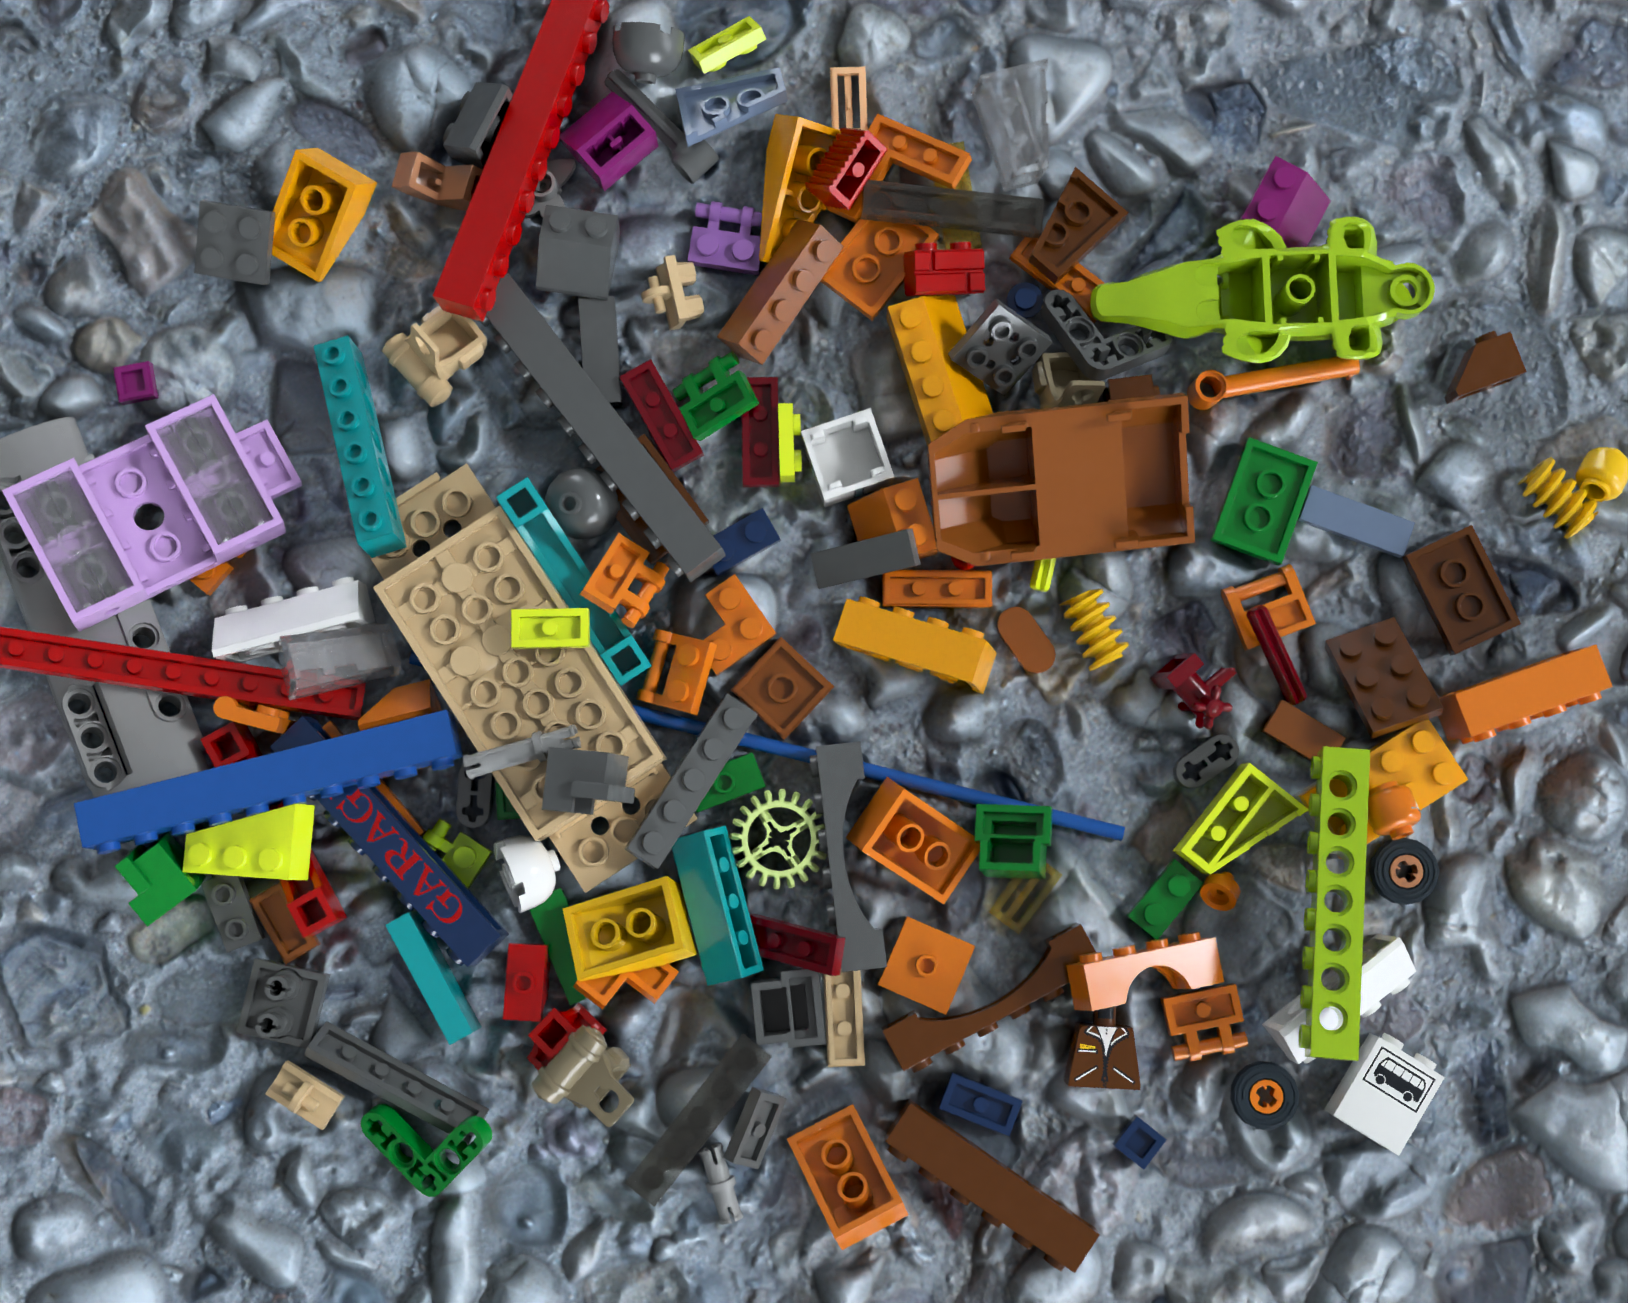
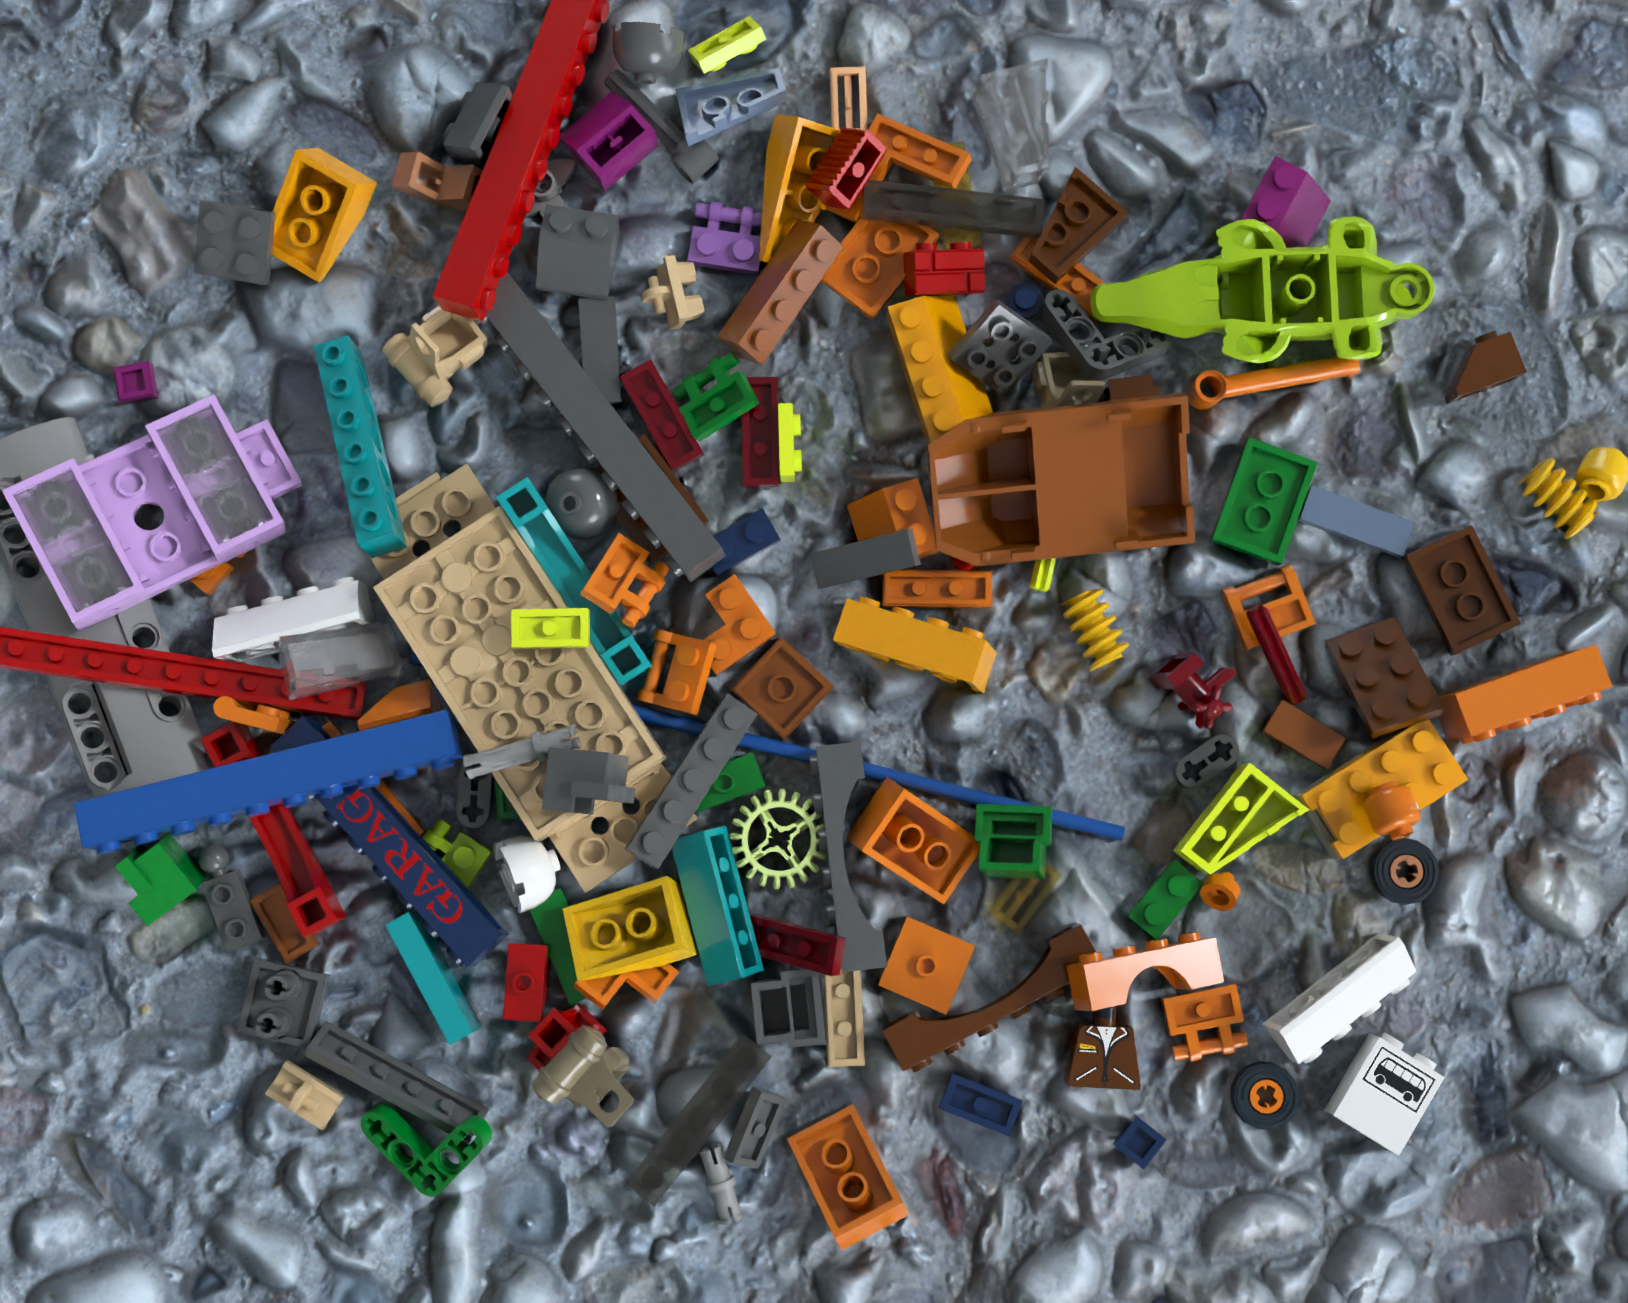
(257, 846): neon yellow wedge -> none
(847, 457): white container -> none
(991, 1186): reddish brown brick -> none
(1026, 640): dark orange tile -> none
(1353, 769): lime brick -> none

